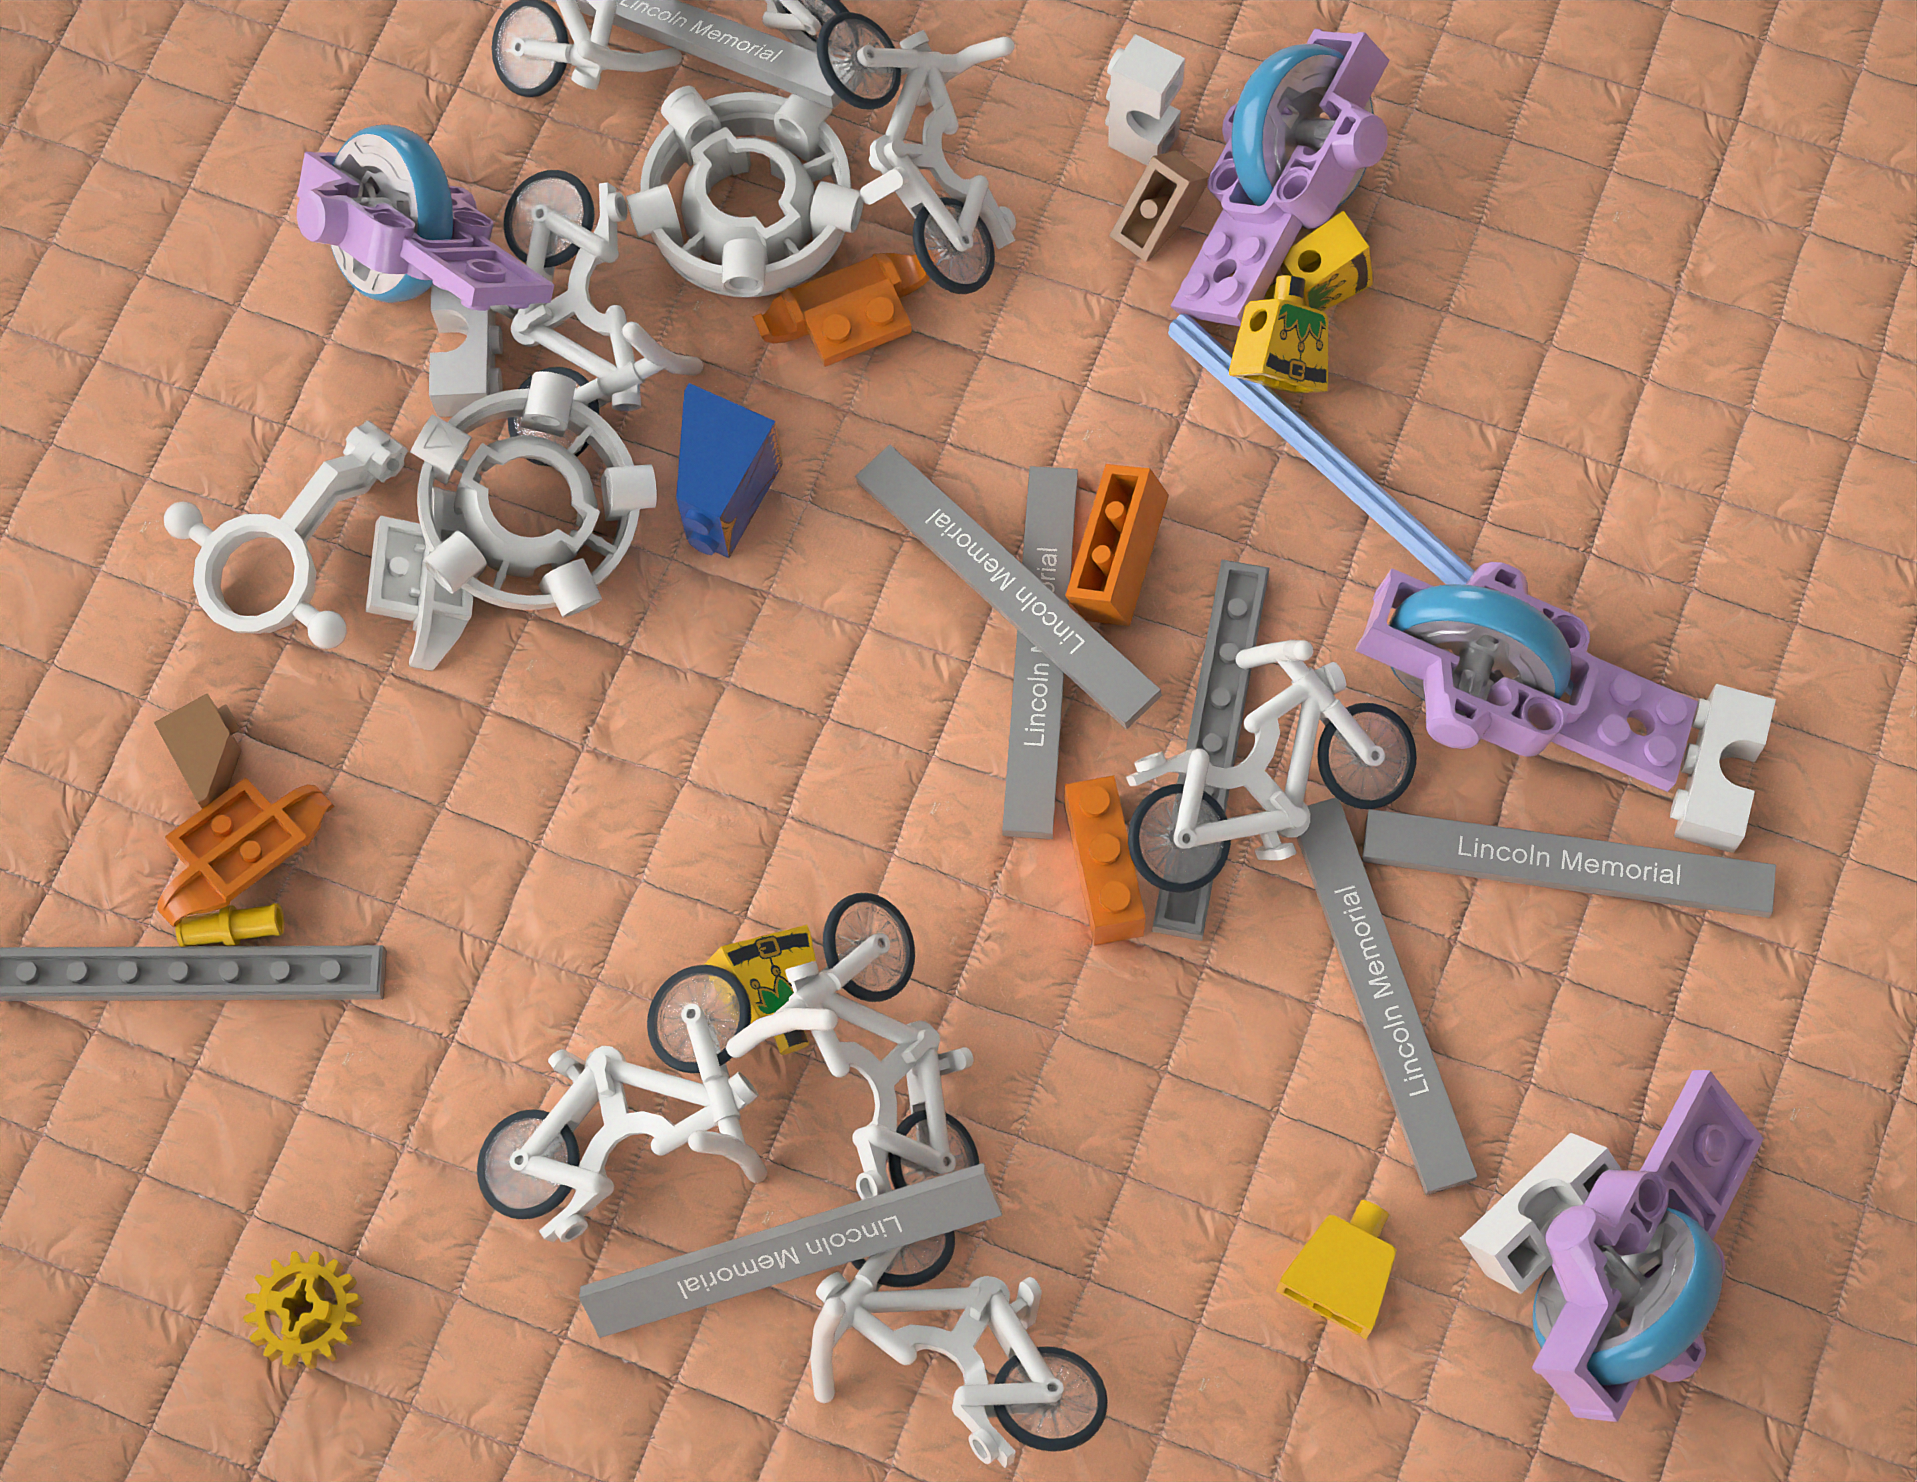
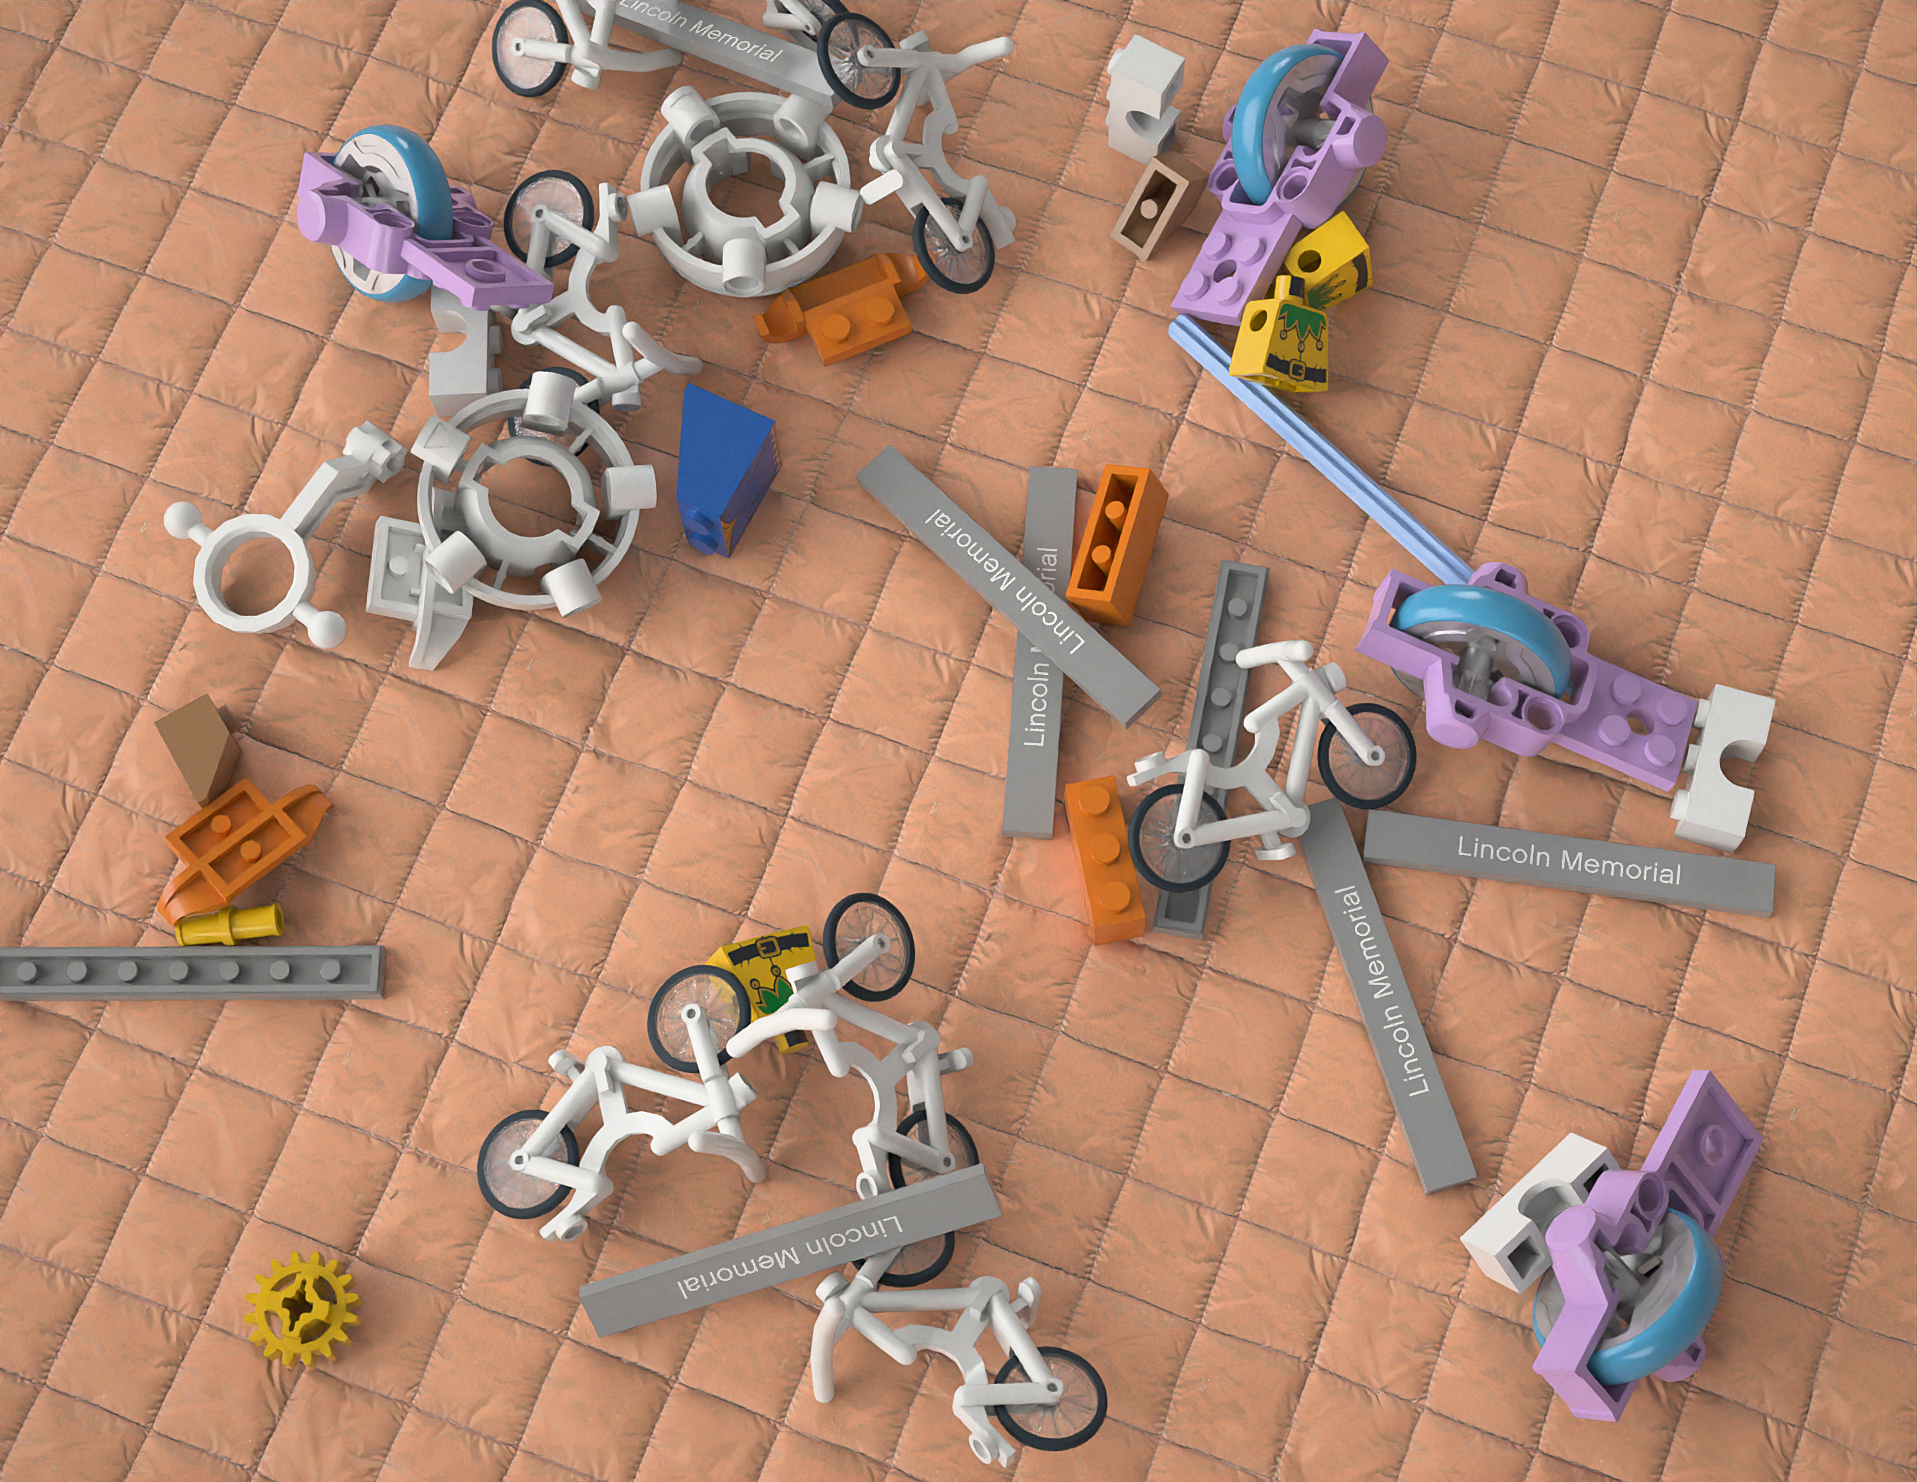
(1343, 1269): yellow torso -> none

